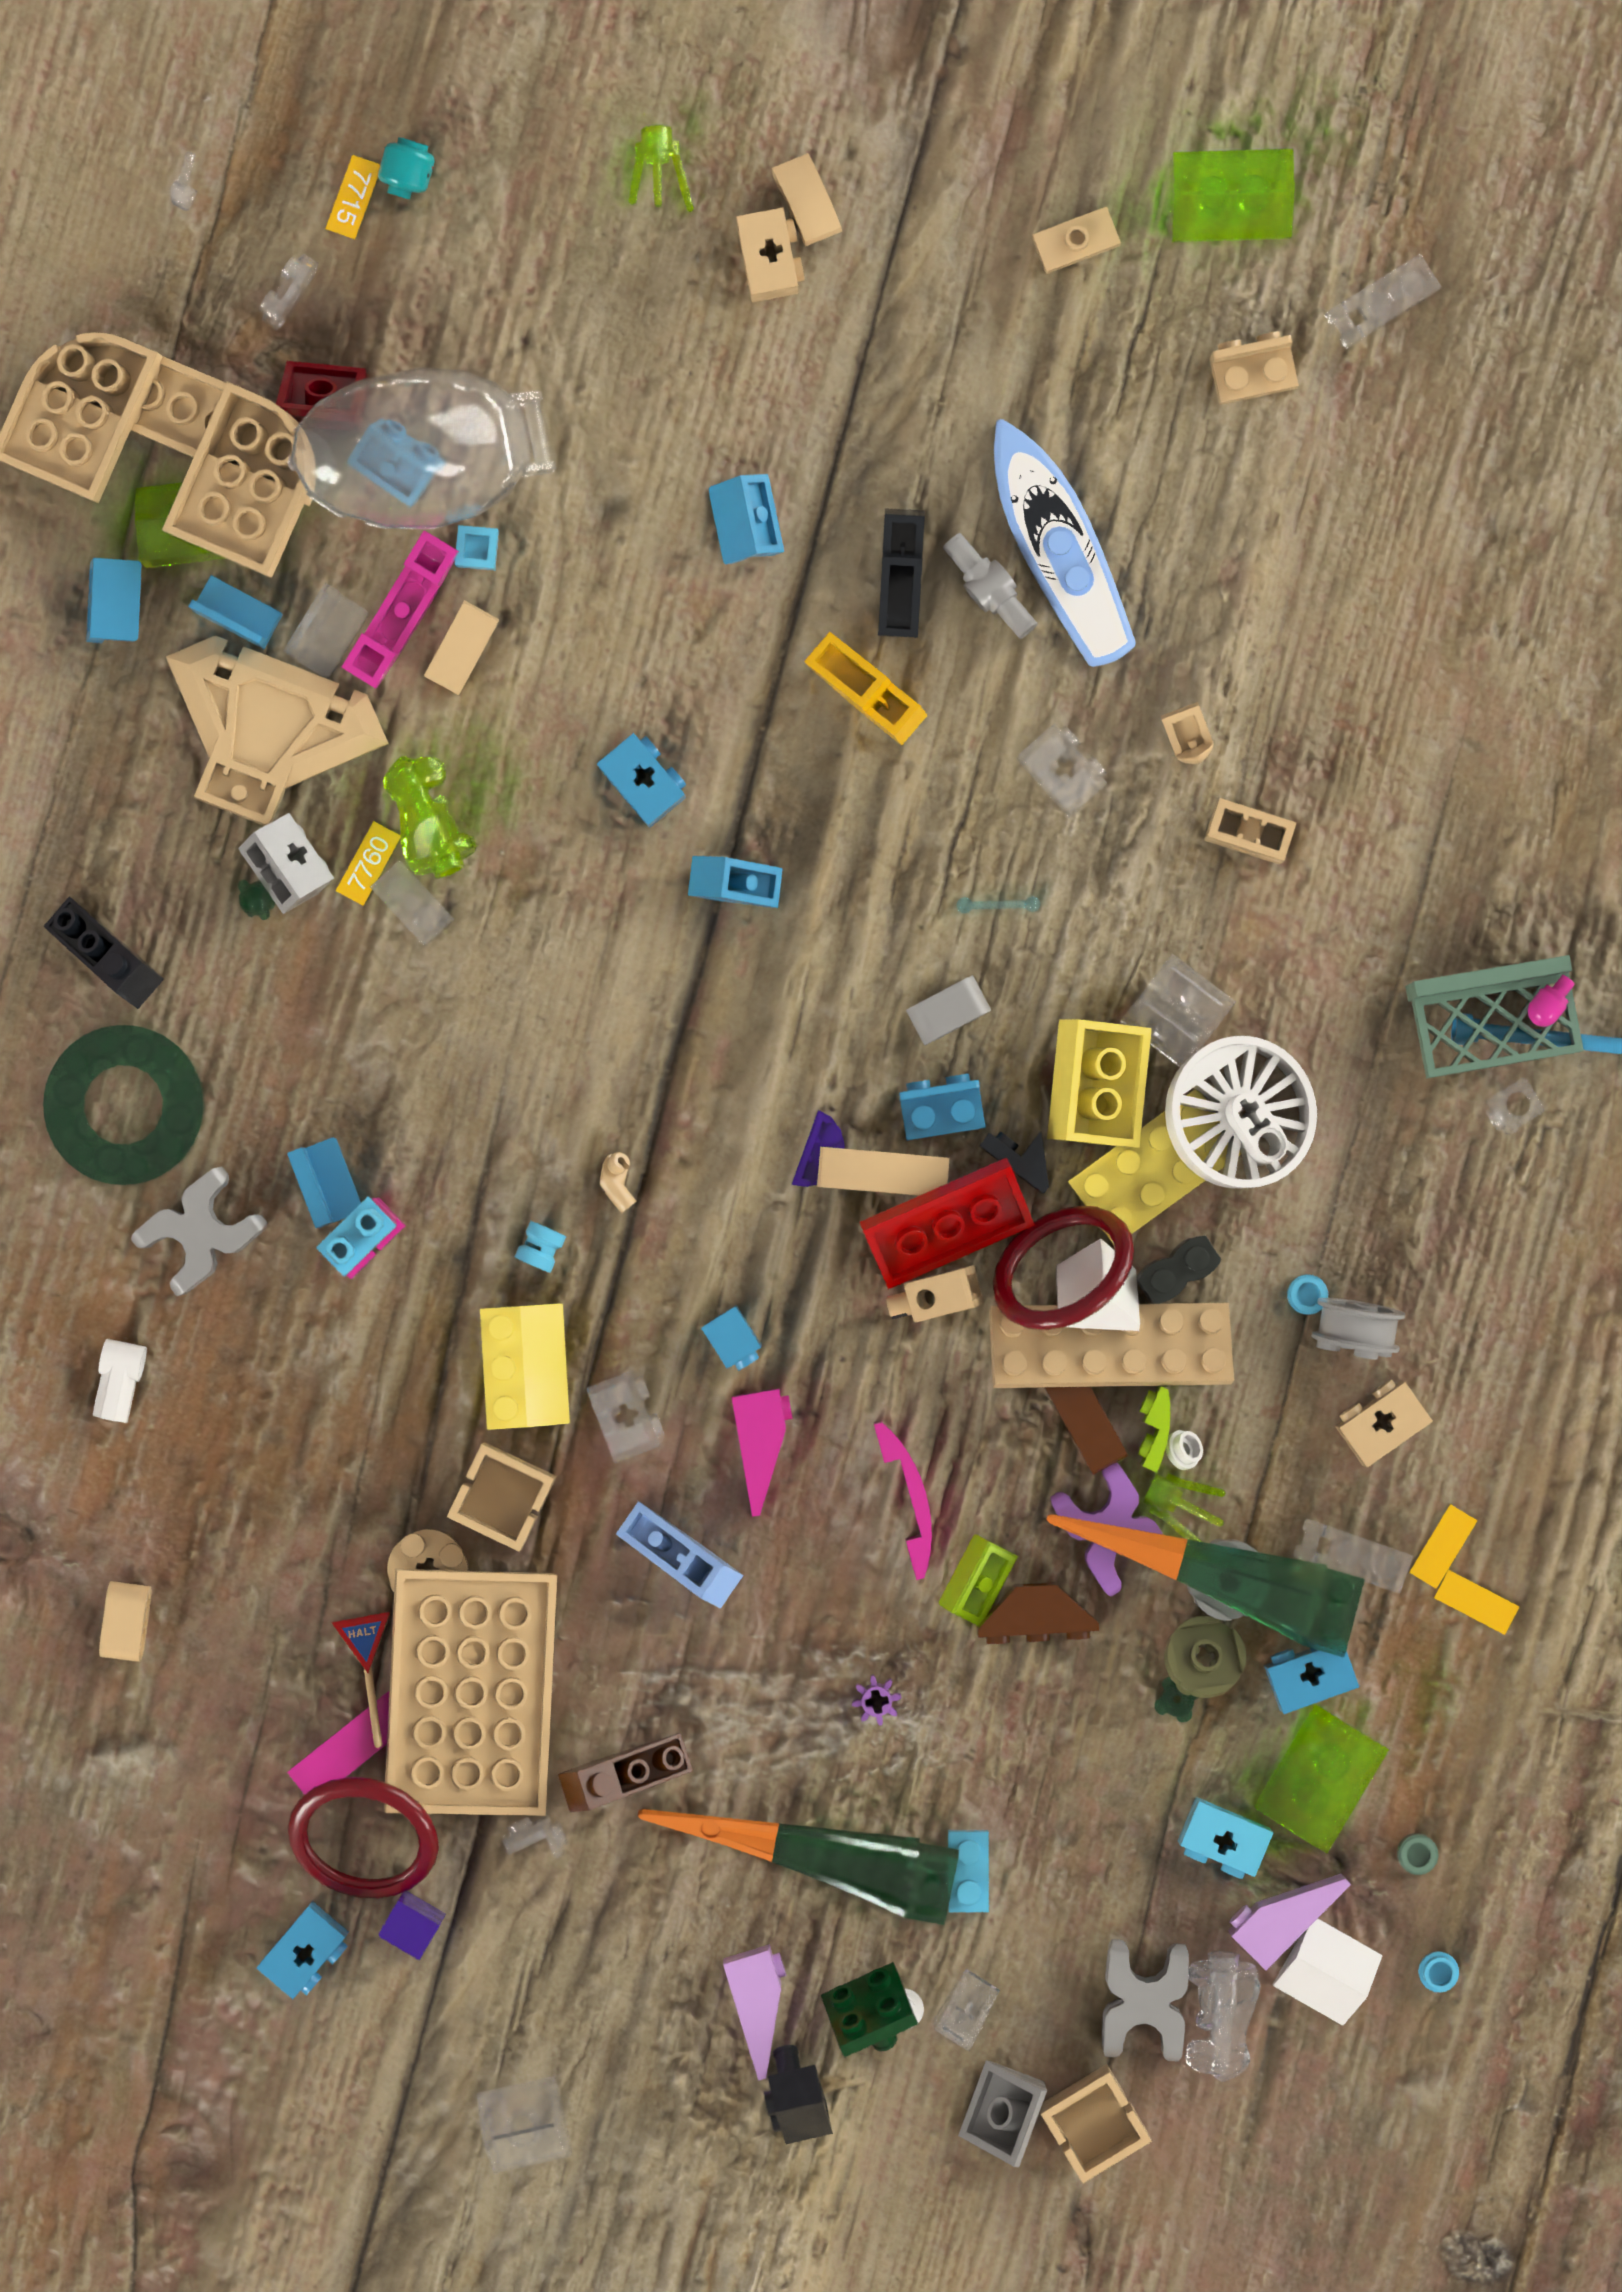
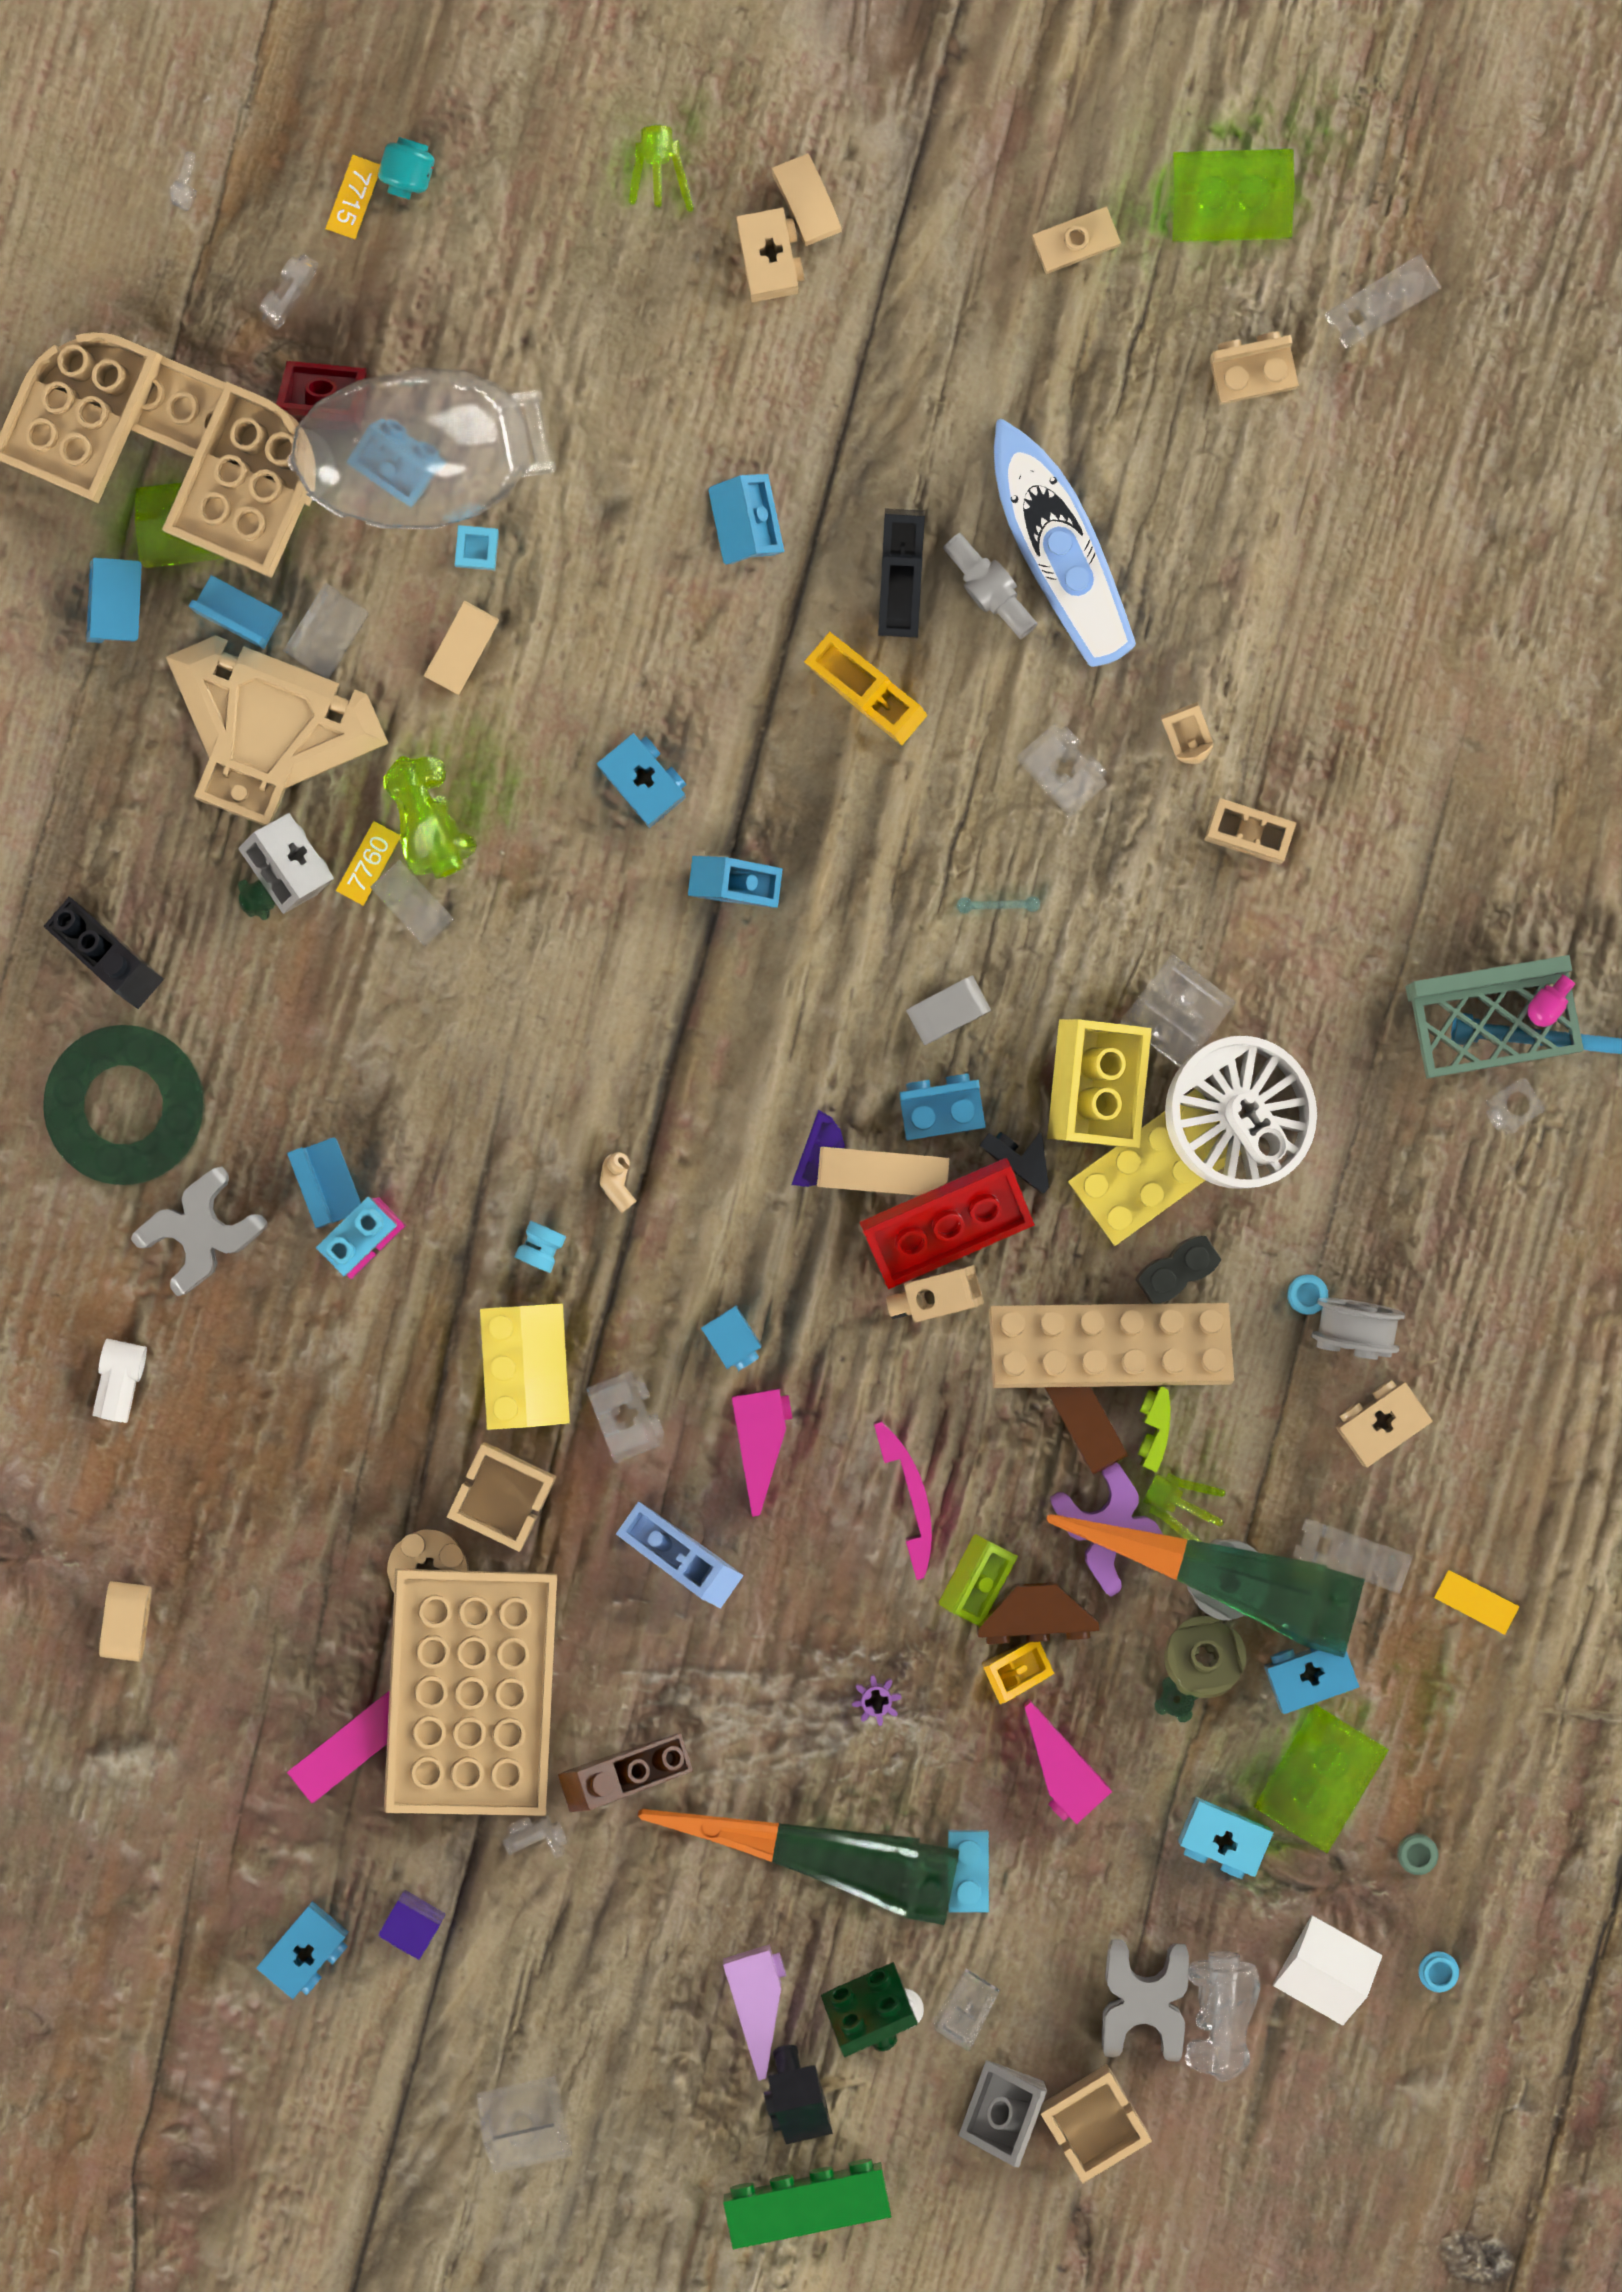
(363, 1639): piece -> none
(374, 1790): dark red wedge -> none
(401, 610): dark pink slope -> none
(806, 2204): none -> green brick
(1017, 1670): none -> yellow slope
(1067, 1775): none -> dark pink slope
(1083, 1273): white slope -> none
(1083, 1307): dark red wedge -> none
(1184, 1449): white plate -> none
(1279, 1921): lavender slope -> none
(1443, 1546): yellow sticker -> none

